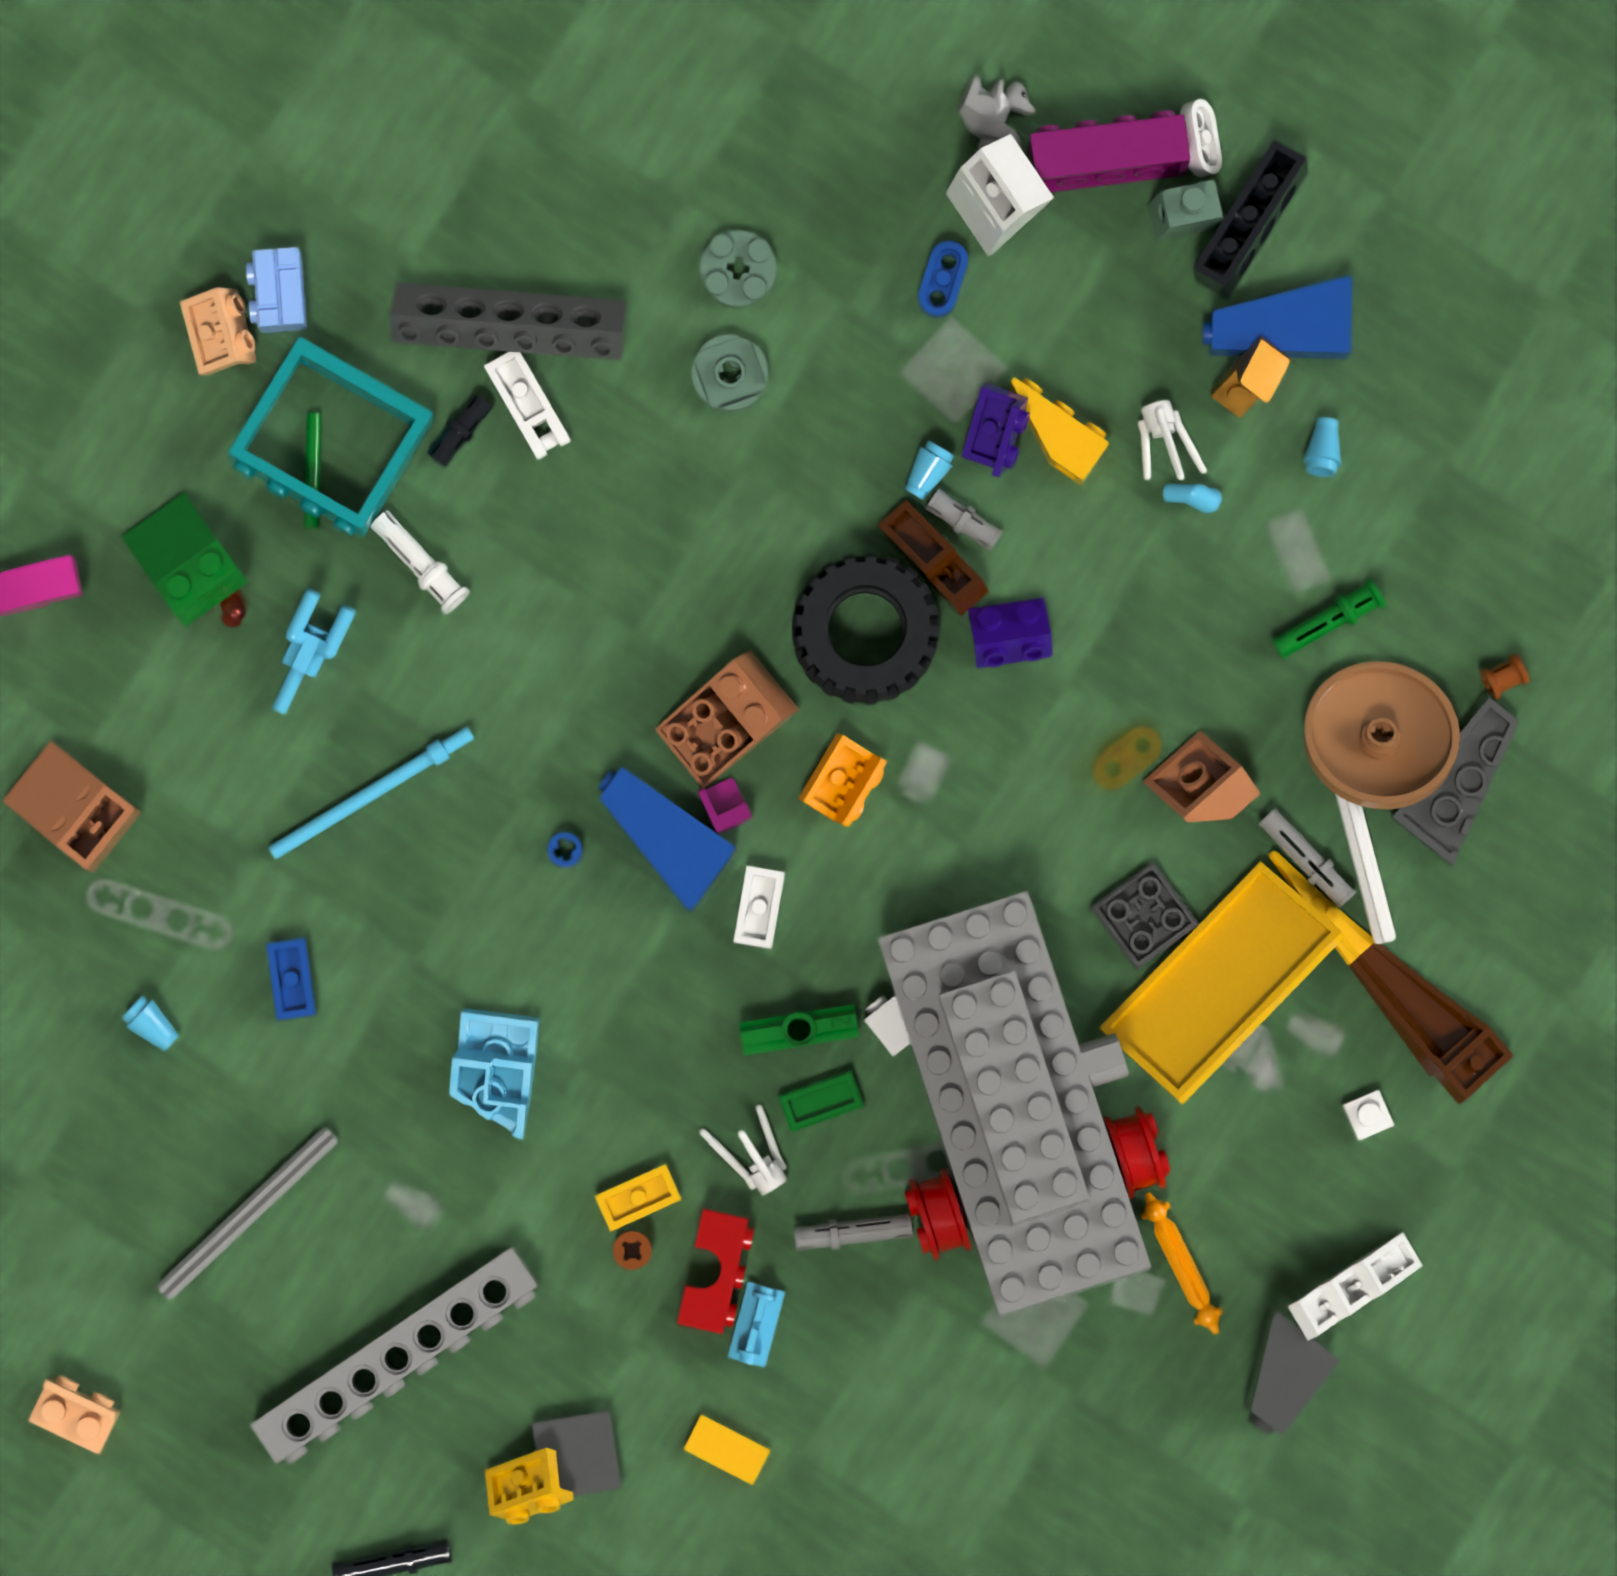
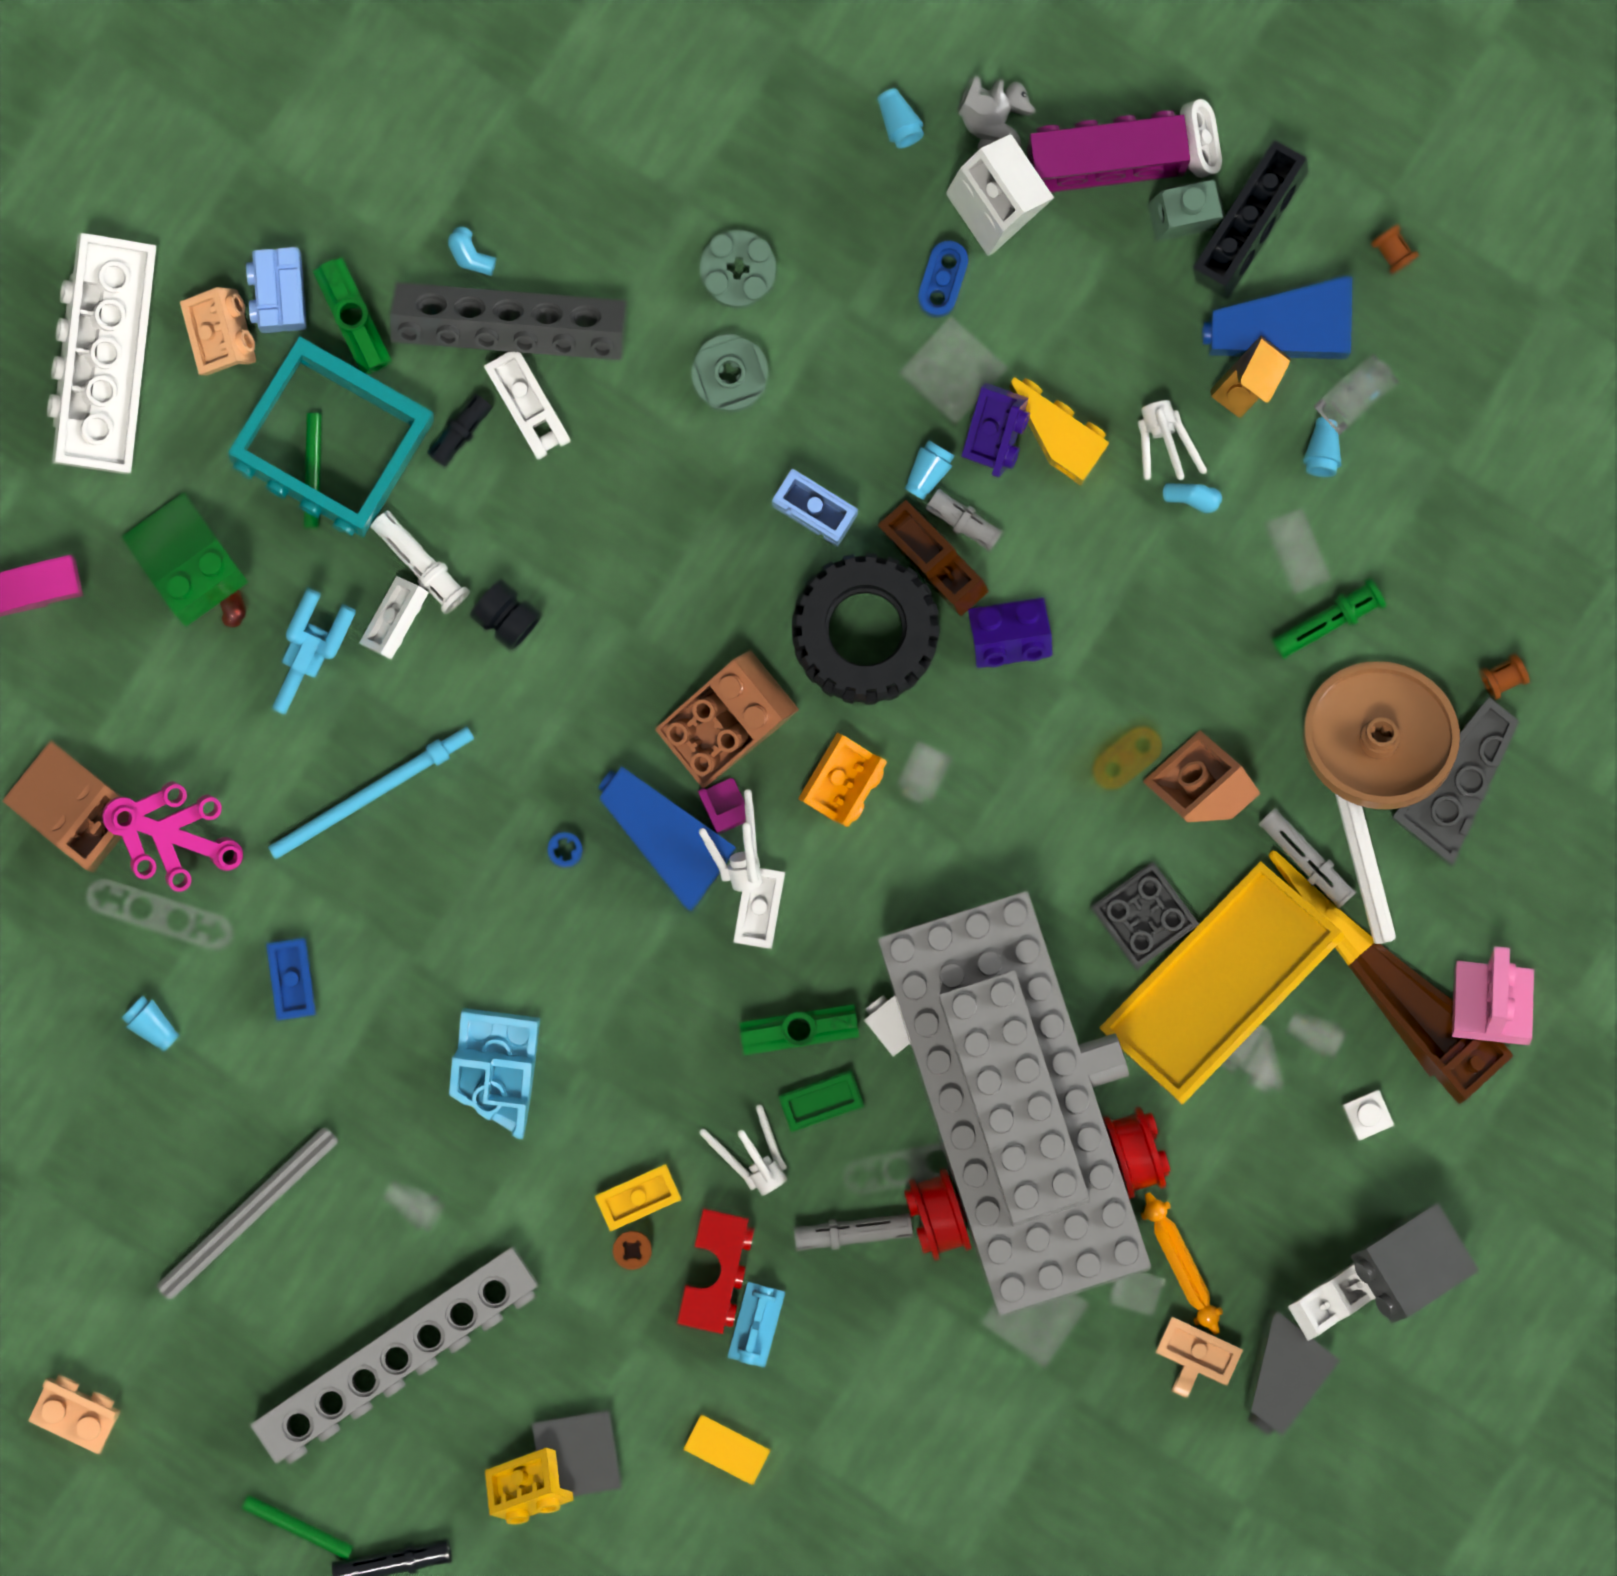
(101, 353): none -> white plate
(167, 832): none -> dark pink plant
(297, 1527): none -> green bar
(341, 296): none -> green piece
(394, 617): none -> white plate
(465, 253): none -> medium azure arm
(506, 615): none -> black wheel
(744, 865): none -> white plant
(814, 507): none -> light blue brick
(900, 120): none -> medium azure cone
(1197, 1354): none -> light nougat plate
(1356, 393): none -> clear slope
(1394, 249): none -> dark orange bush
(1413, 1263): none -> dark grey slope
(1493, 1000): none -> bright pink bracket

